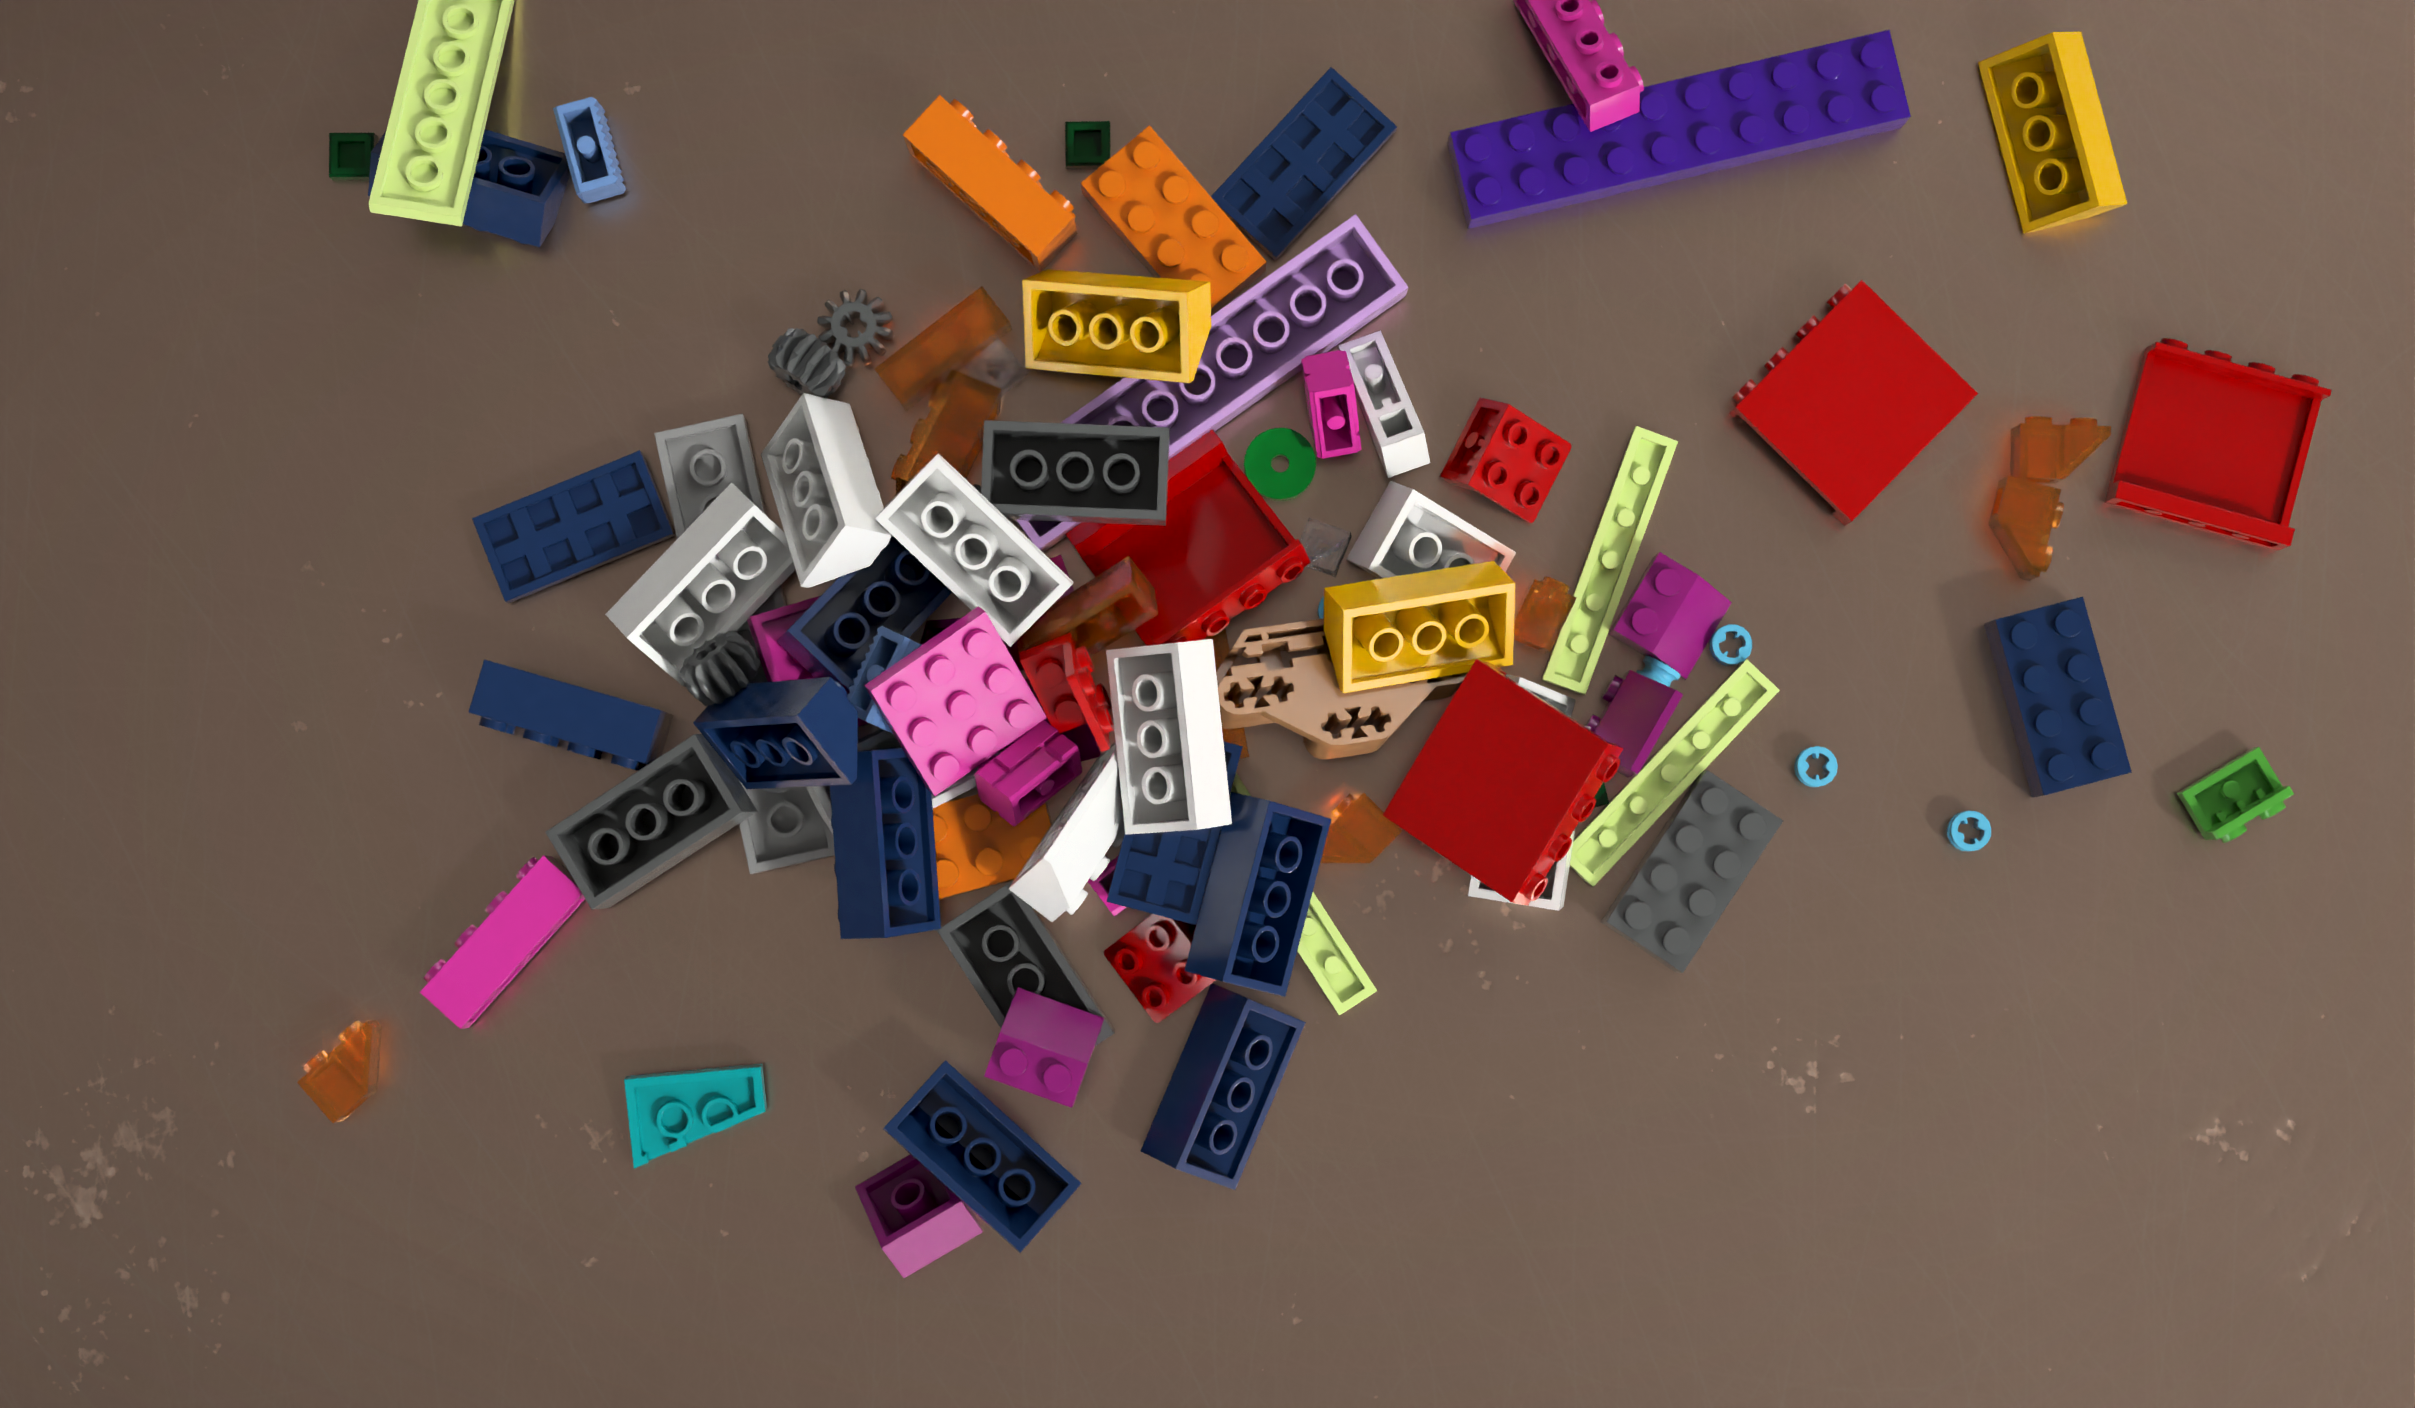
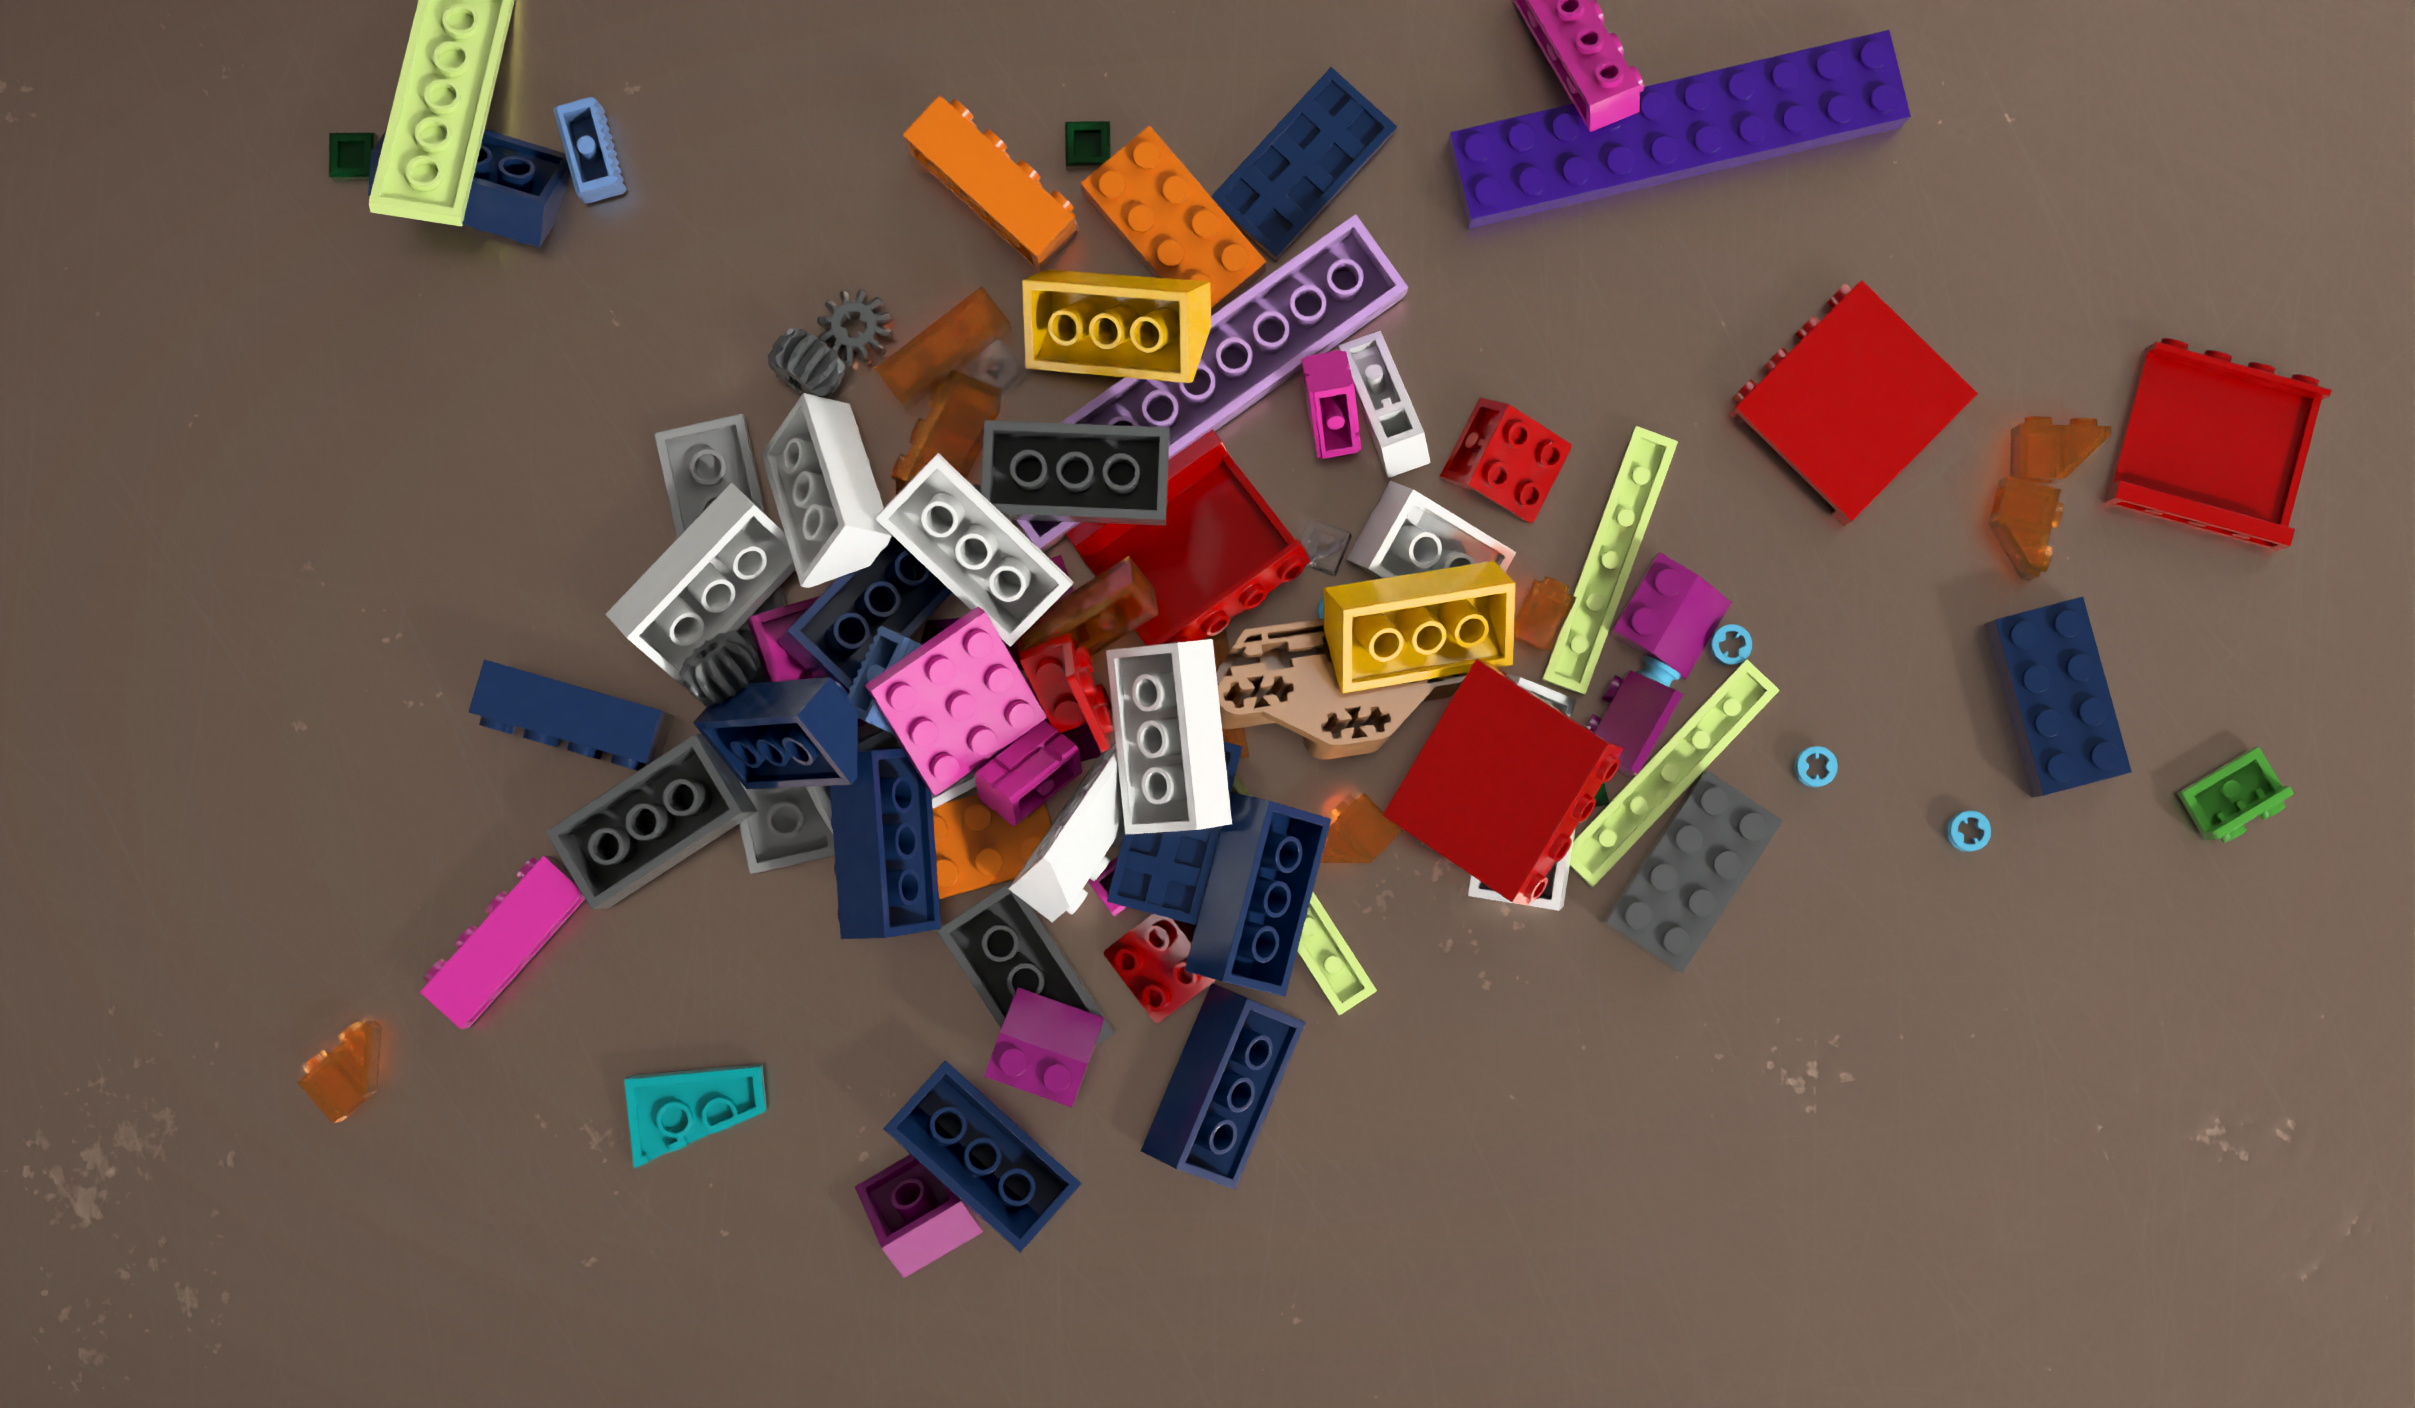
(573, 526): dark blue plate -> none
(1286, 444): green piece -> none
(2052, 131): yellow slope -> none

